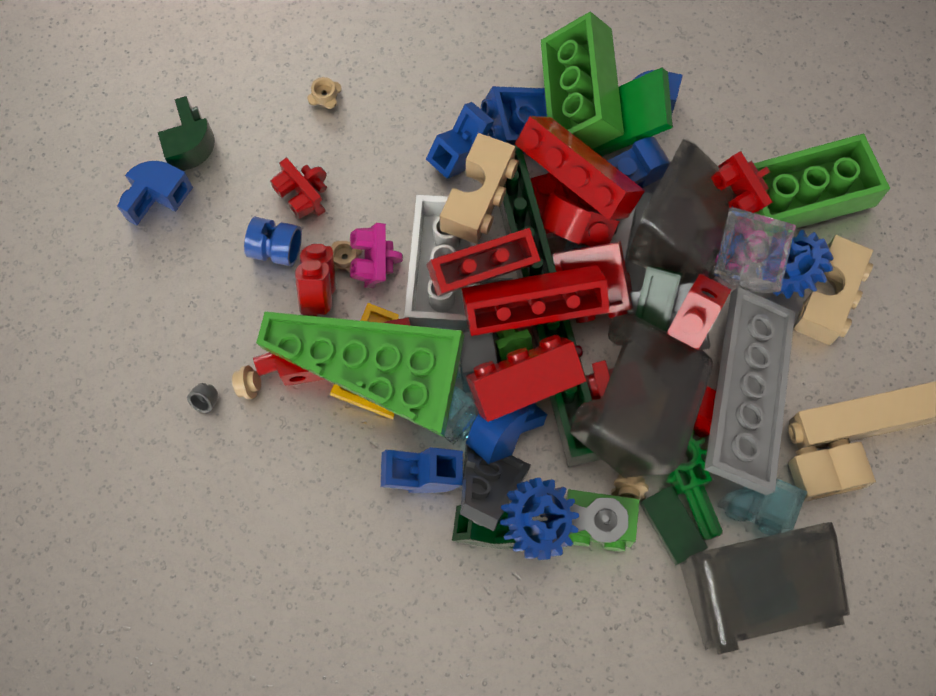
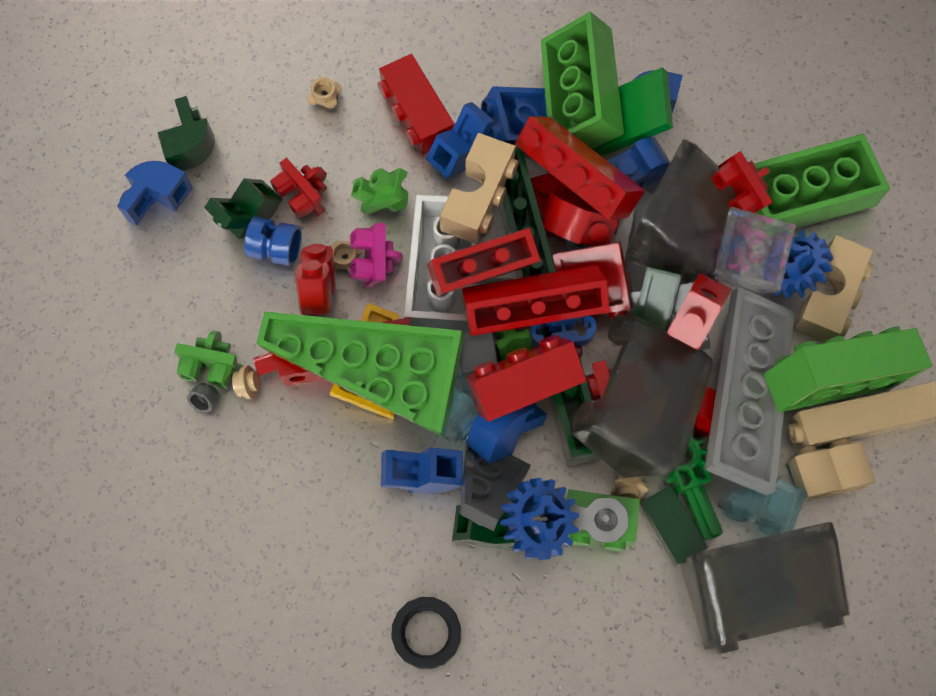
(221, 364): none -> bright green hips
(249, 200): none -> dark green brick
(381, 191): none -> bright green hips
(399, 626): none -> black tyre
(414, 102): none -> red brick
(562, 326): none -> blue beam
(846, 368): none -> bright green brick

